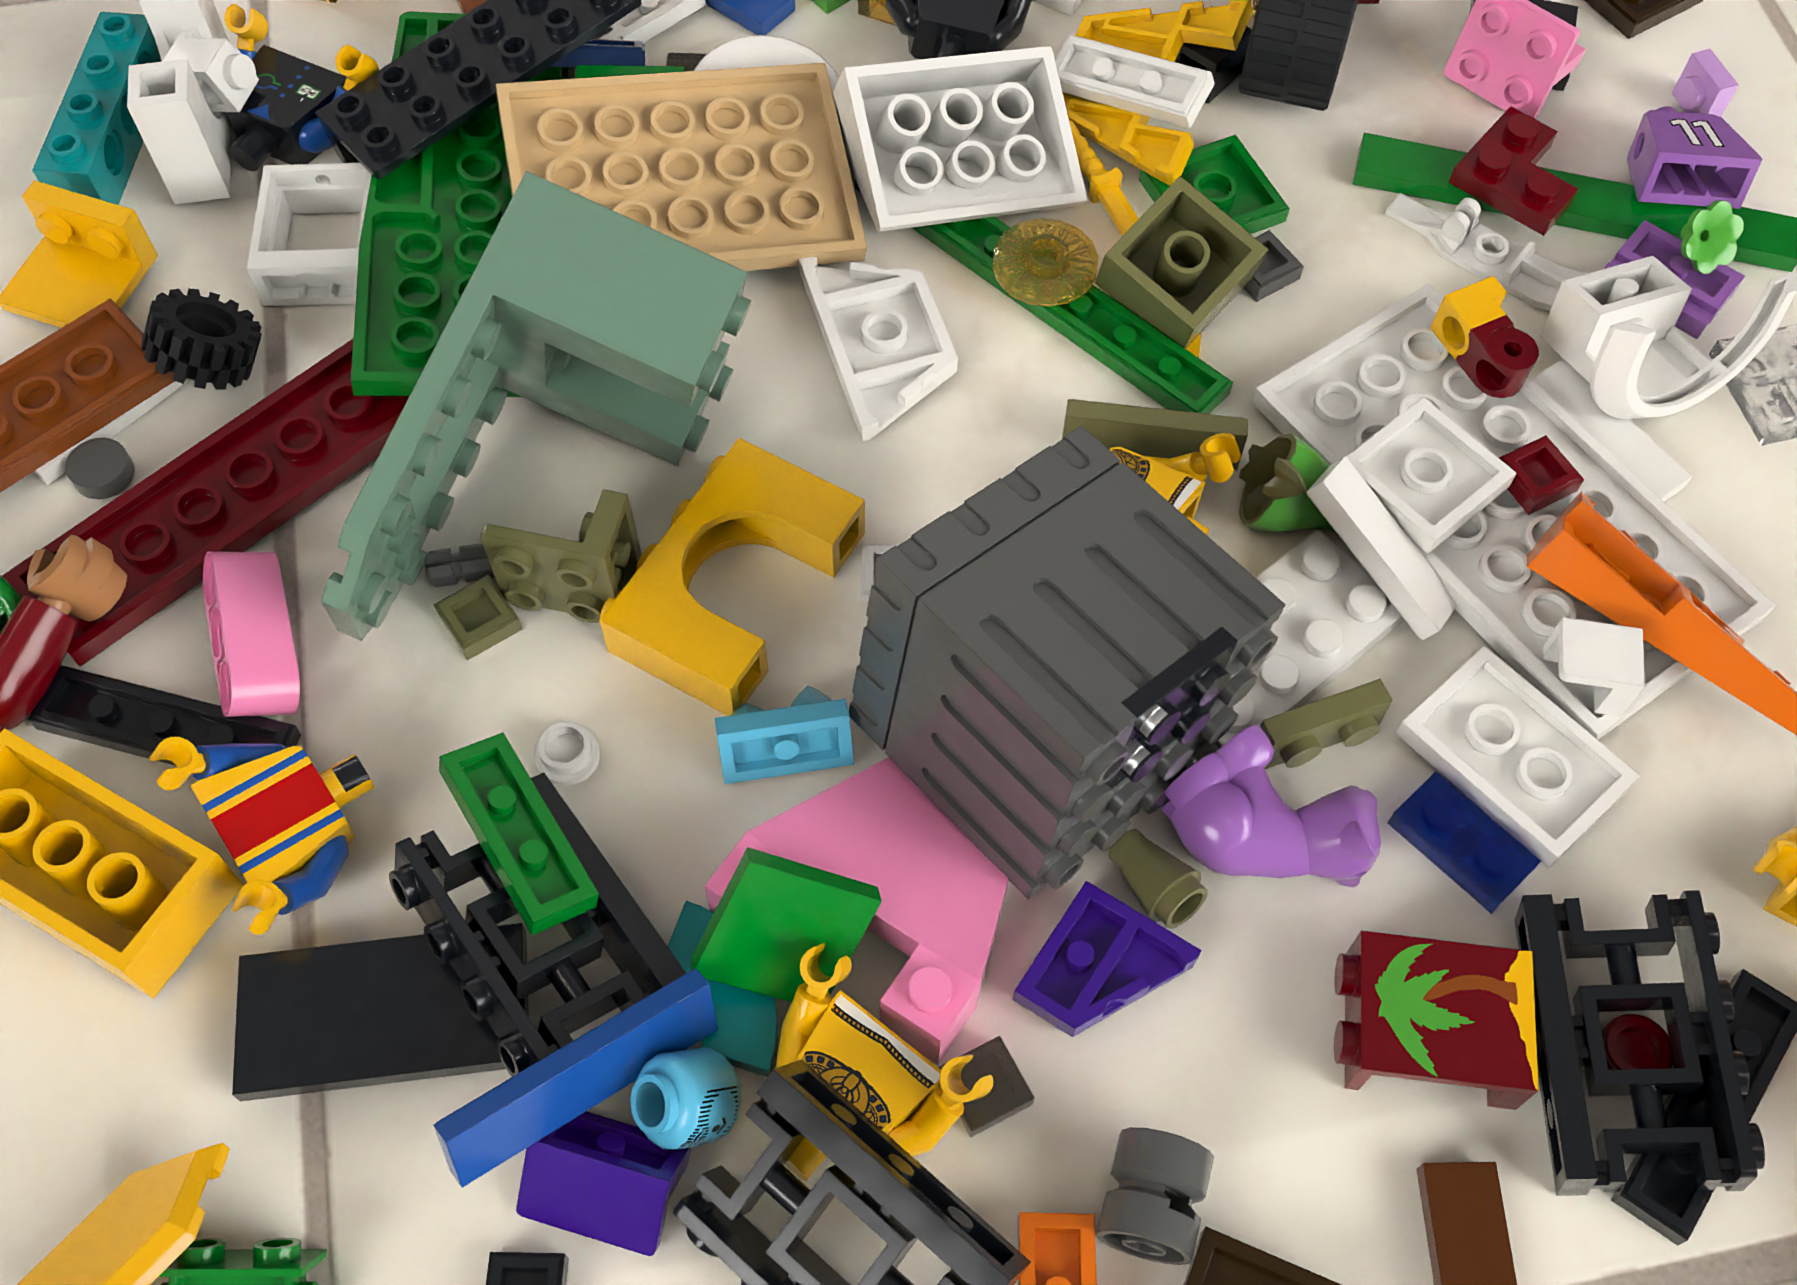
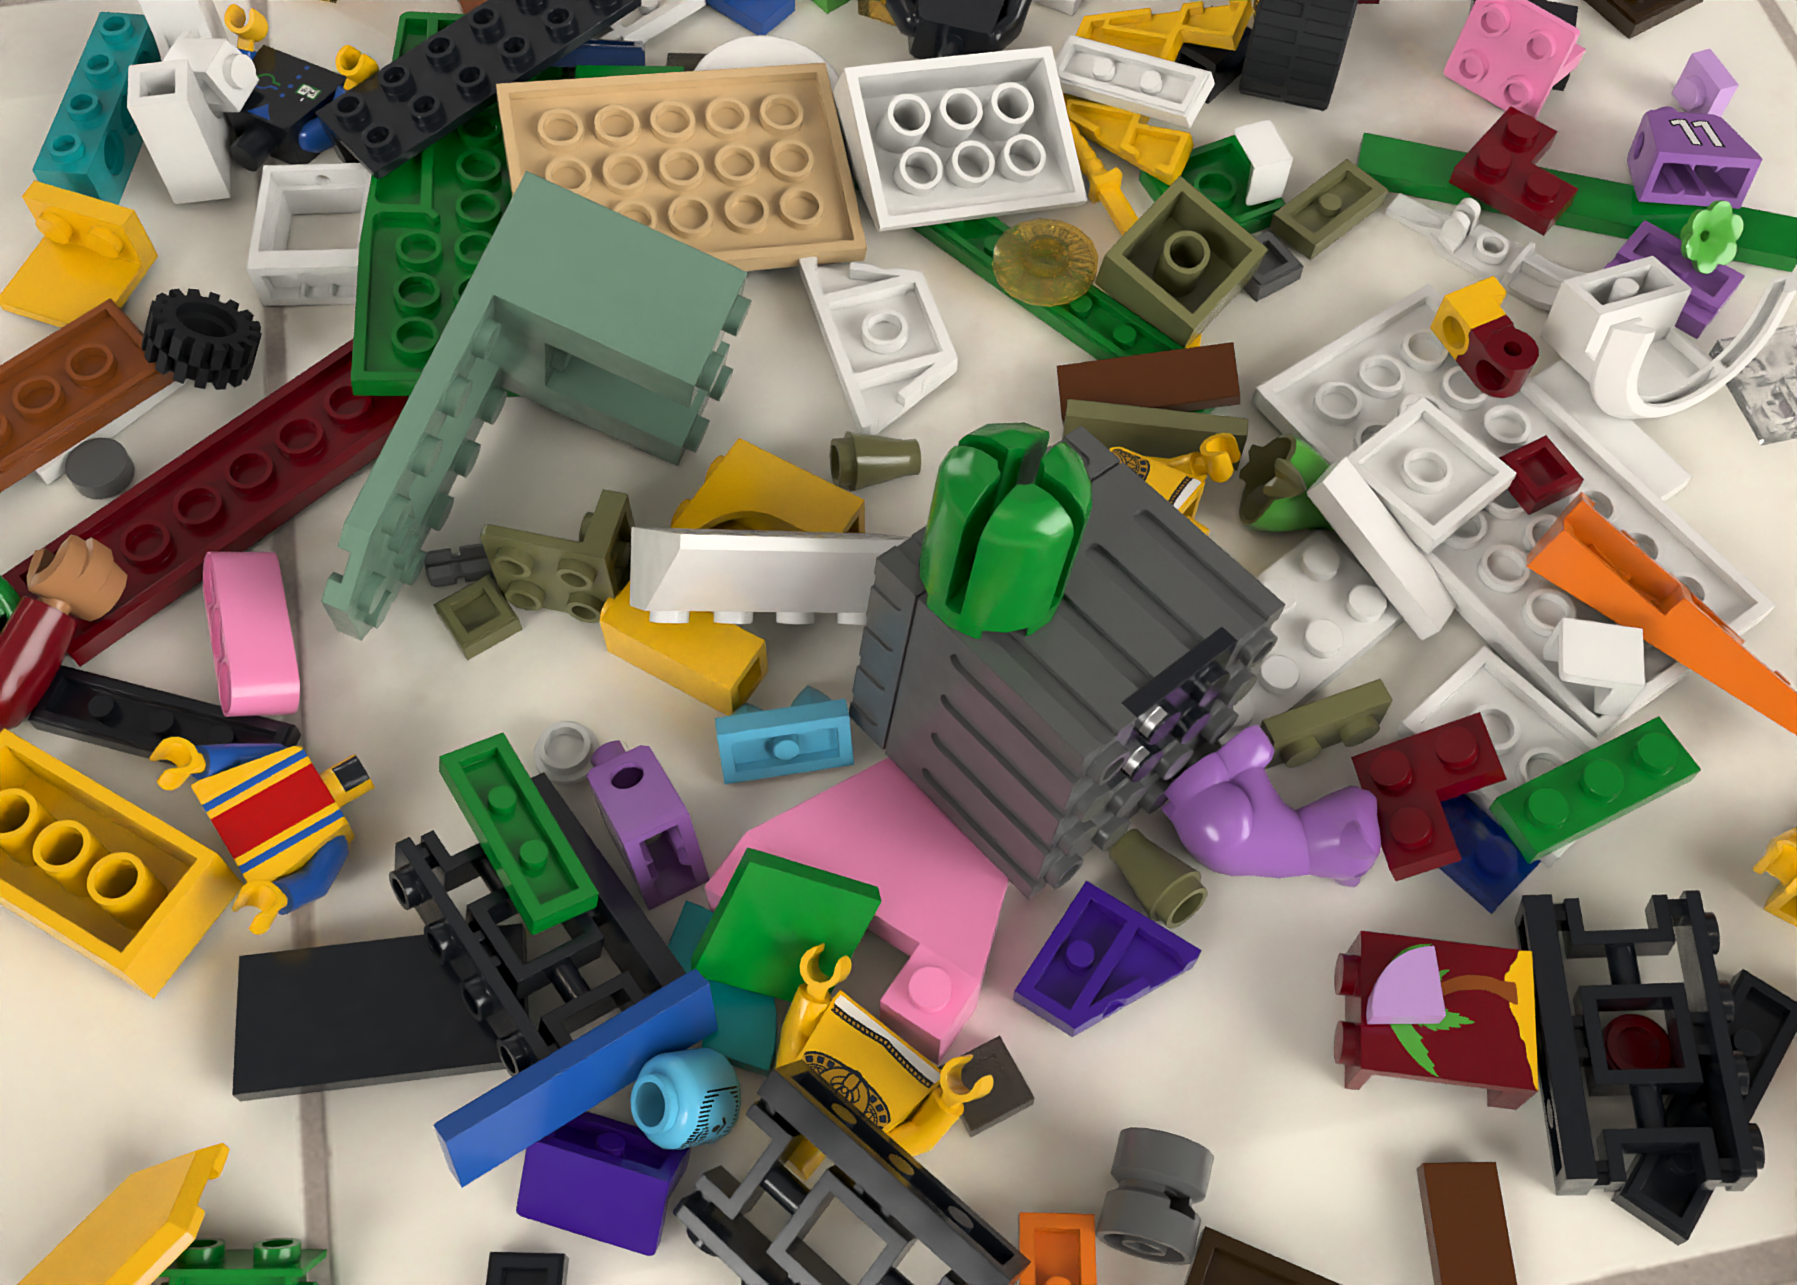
(637, 805): none -> medium lavender torso
(754, 573): none -> white slope
(871, 459): none -> olive cone
(1004, 529): none -> green cylinder
(1162, 380): none -> reddish brown tile
(1268, 159): none -> white slope
(1328, 209): none -> olive plate
(1408, 991): none -> lavender tile
(1414, 779): none -> dark red plate
(1594, 789): none -> green plate

